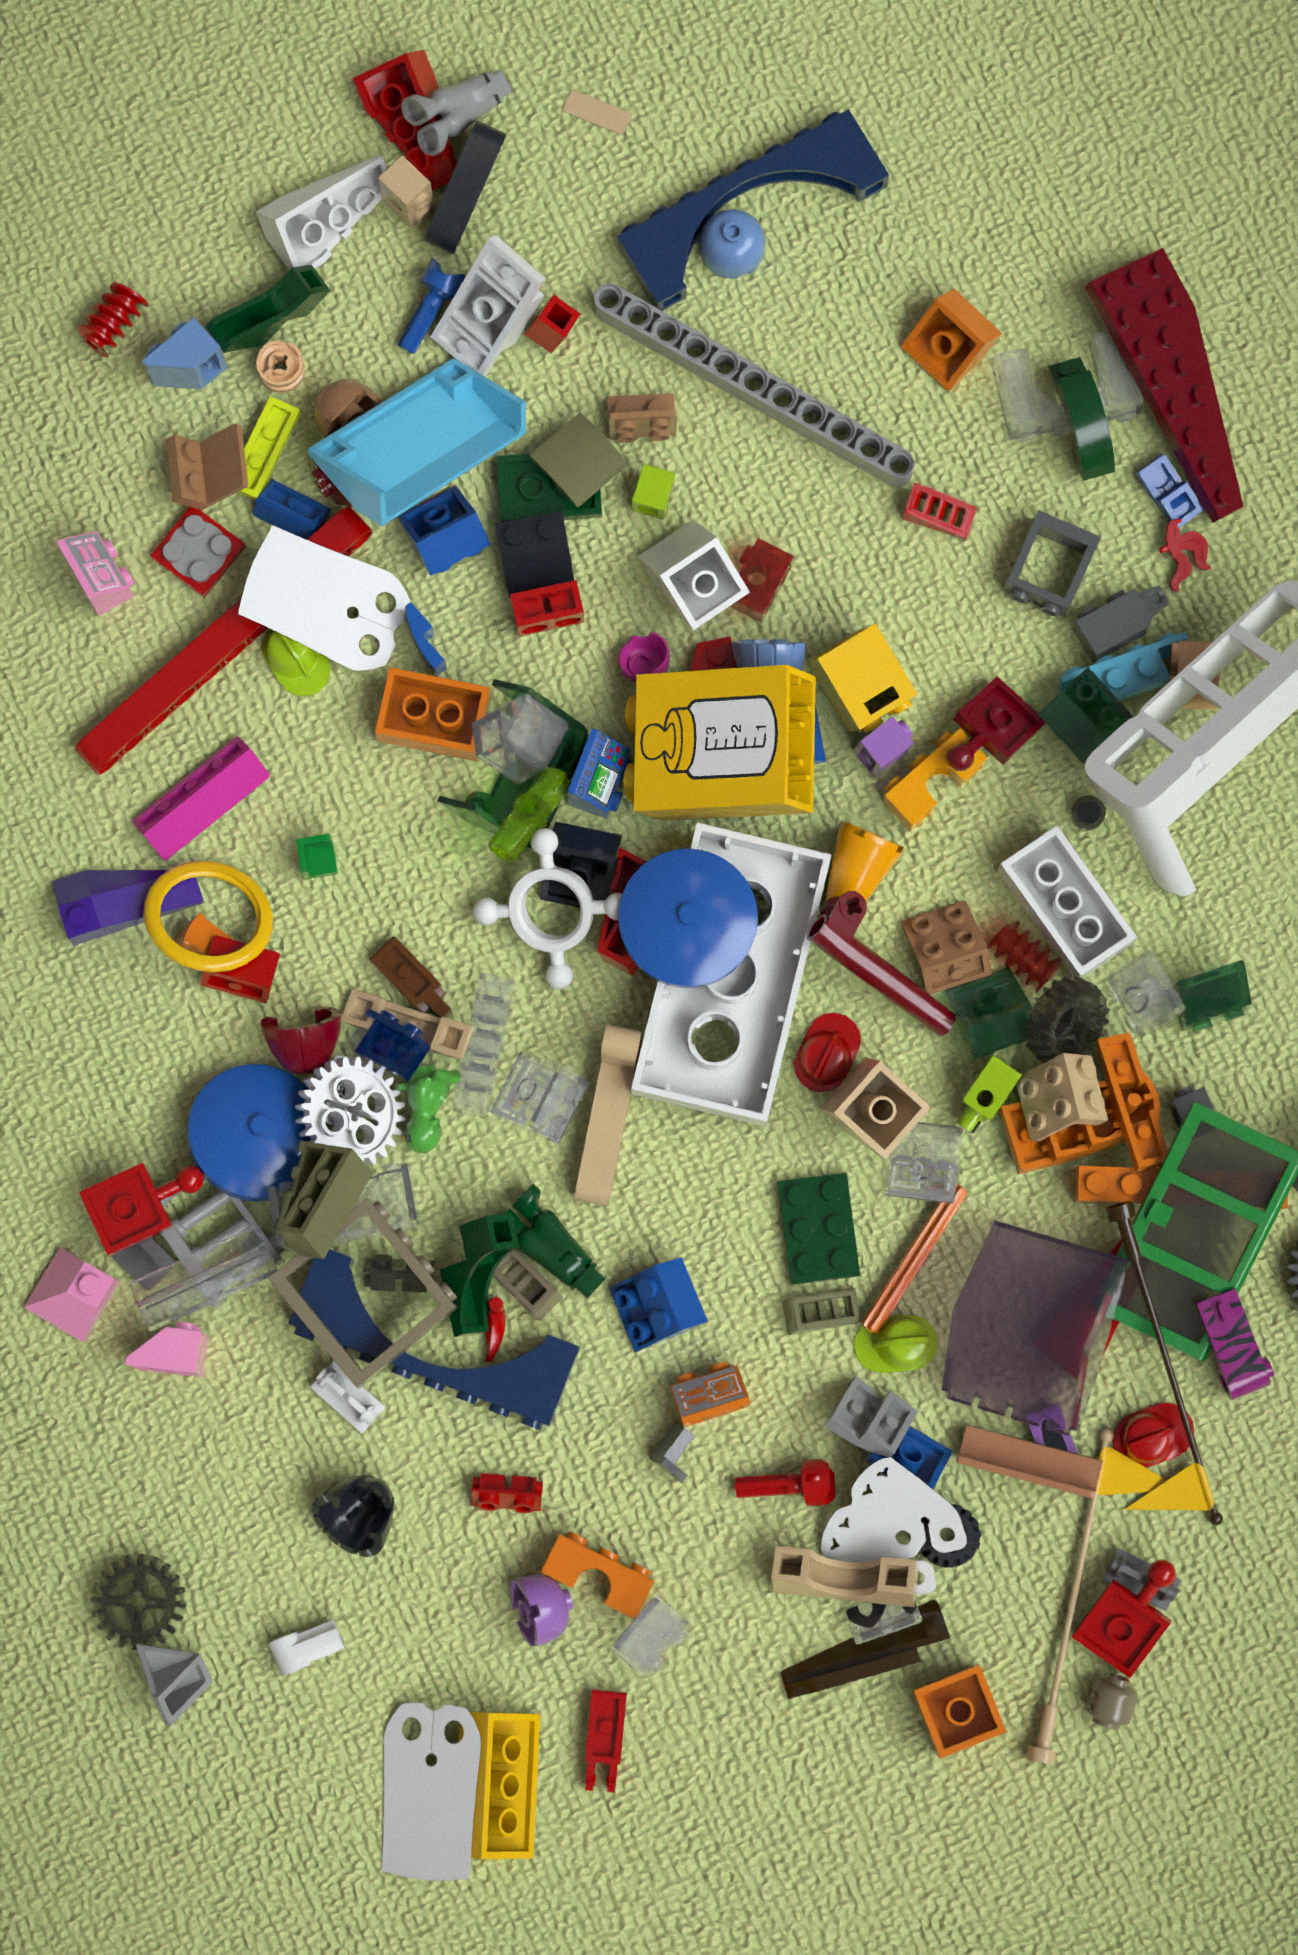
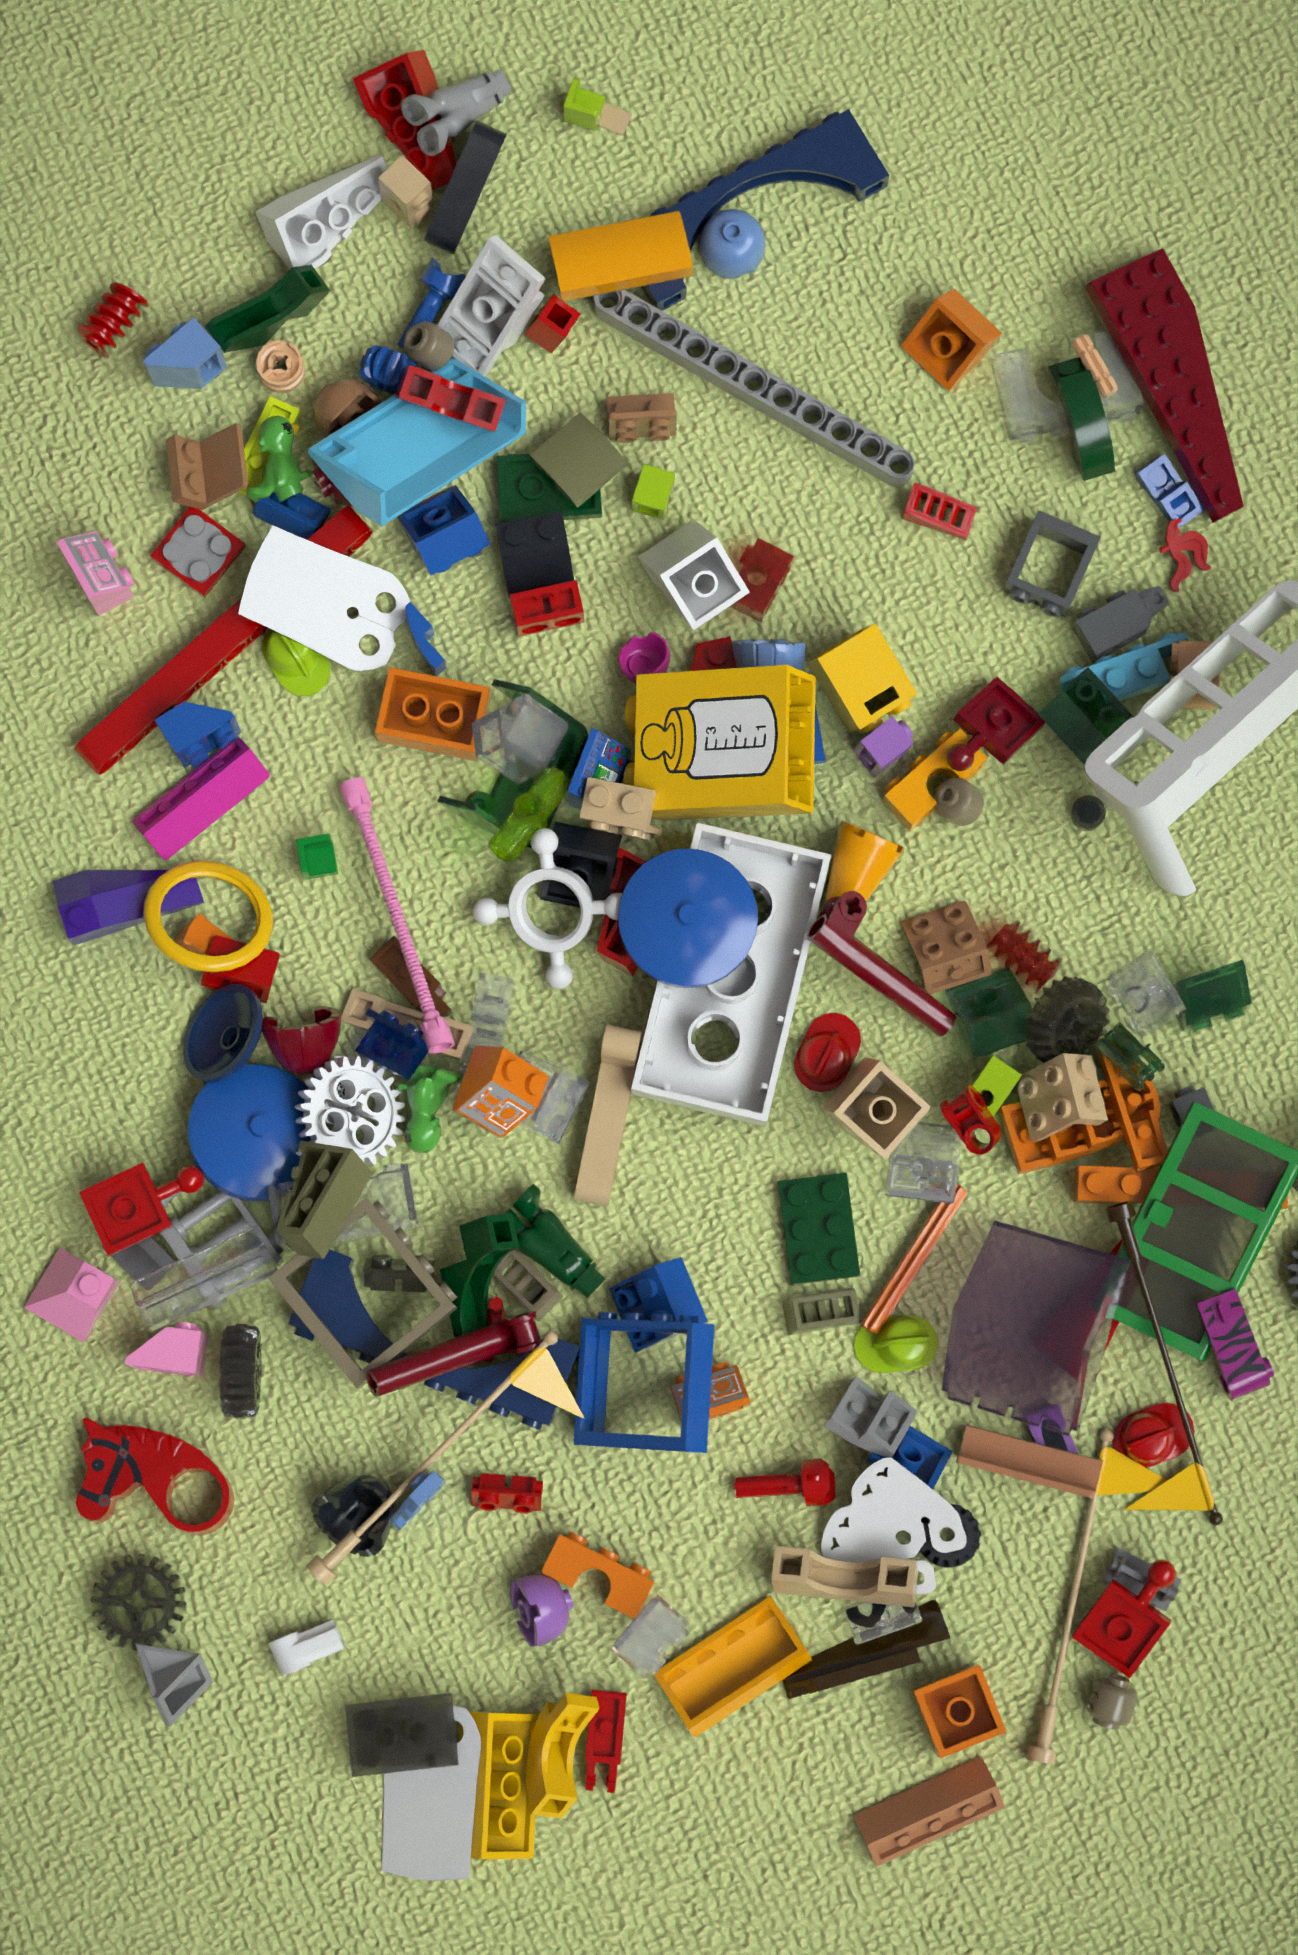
(133, 1456): none -> red animal
(196, 731): none -> blue slope
(223, 1033): none -> dark blue dish
(240, 1371): none -> clear smoke gear
(281, 470): none -> bright green animal
(352, 1403): white hinge -> none
(383, 368): none -> blue gear
(401, 1734): none -> clear smoke slope
(424, 1489): none -> medium blue wing
(428, 345): none -> dark tan head
(435, 1029): none -> bright pink hose
(450, 398): none -> red arch
(499, 1090): none -> orange slope
(510, 1335): none -> dark red axle
(535, 1375): none -> piece
(551, 1754): none -> yellow arch
(583, 106): none -> lime panel
(594, 1380): none -> blue window
(618, 806): none -> tan bracket
(621, 256): none -> light orange slope
(670, 1450): dark grey tile -> none
(732, 1666): none -> light orange slope
(929, 1811): none -> nougat panel
(958, 801): none -> dark tan head
(970, 1118): none -> red piece
(1066, 903): white brick -> none
(1093, 362): none -> light nougat axle
(1126, 1052): none -> clear green arm

